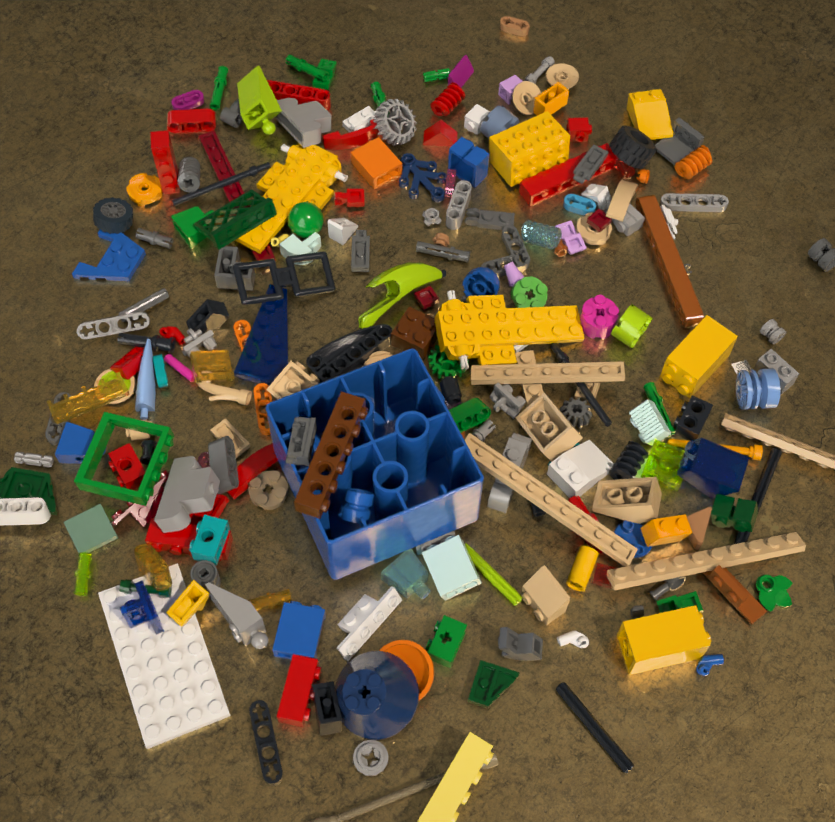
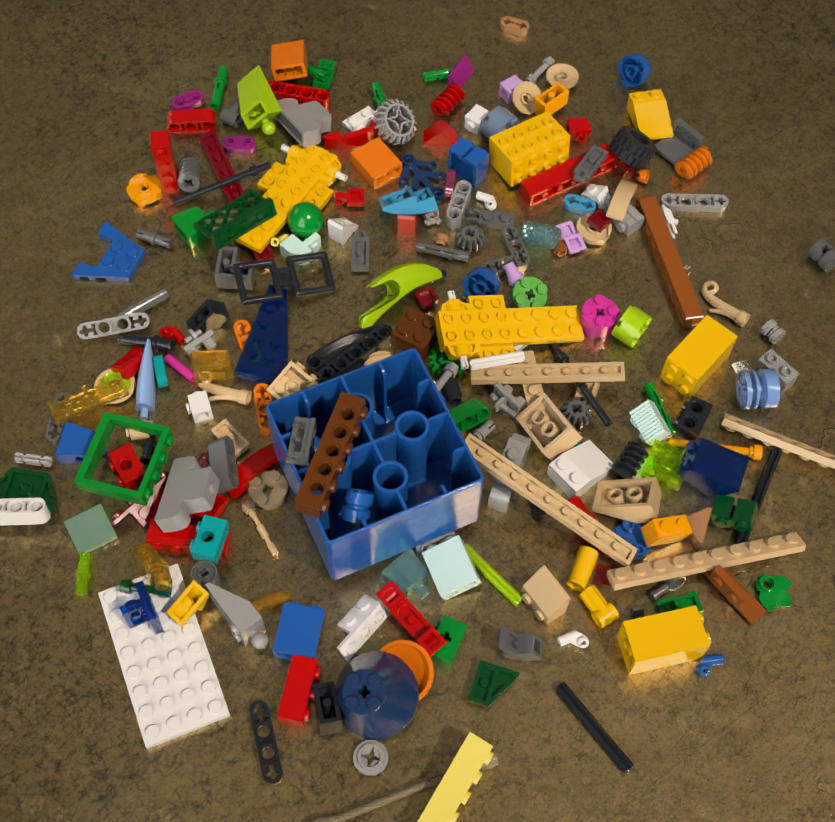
(113, 215): black wheel -> none
(199, 406): none -> white brick
(239, 145): none -> magenta plate
(249, 508): none -> tan piece
(289, 60): none -> orange brick
(407, 224): none -> red slope
(408, 202): none -> dark azure slope
(410, 618): none -> red slope
(450, 370): none -> light grey bar
(469, 237): none -> dark grey gear
(488, 200): none -> white arm
(496, 360): none -> white axle
(601, 611): none -> yellow piece
(634, 70): none -> blue cylinder
(723, 308): none -> tan plant

